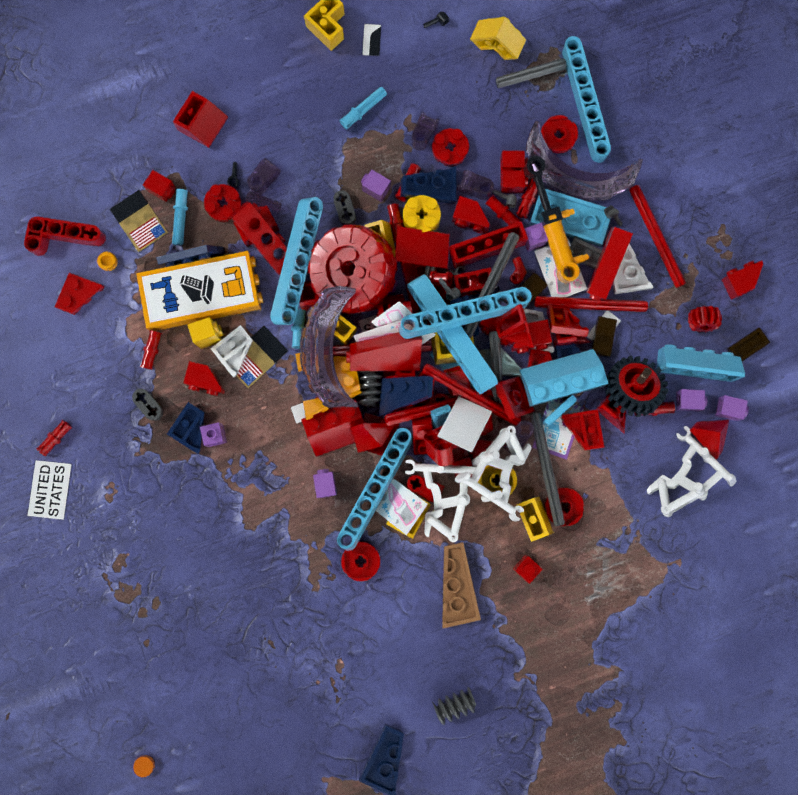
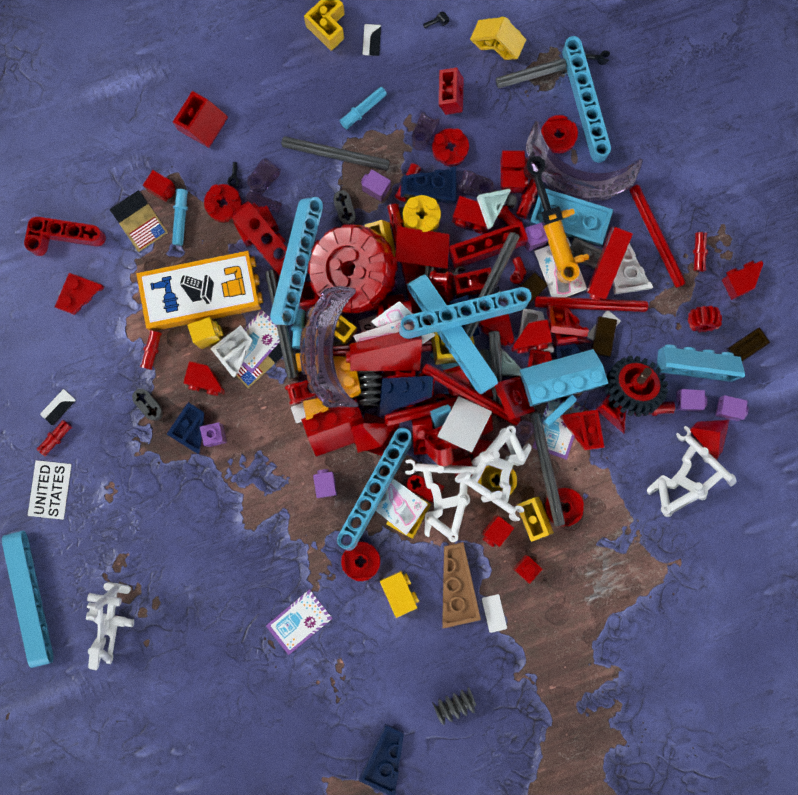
(27, 599): none -> medium azure beam
(57, 407): none -> sticker
(107, 261): light orange tile -> none
(107, 622): none -> white piece
(144, 766): orange tile -> none
(189, 255): dark blue wing -> none
(264, 338): none -> white sticker
(282, 330): none -> dark grey axle
(299, 622): none -> sticker
(302, 392): none -> red piece
(335, 153): none -> dark grey axle
(399, 594): none -> yellow brick
(451, 91): none -> red brick
(451, 294): dark grey hand -> none
(491, 205): none -> light aqua tile
(494, 613): none -> white sticker
(496, 531): none -> red brick
(514, 327): red slope -> none
(599, 58): none -> black hand
(613, 212): dark grey hand -> none
(700, 252): none -> red pin

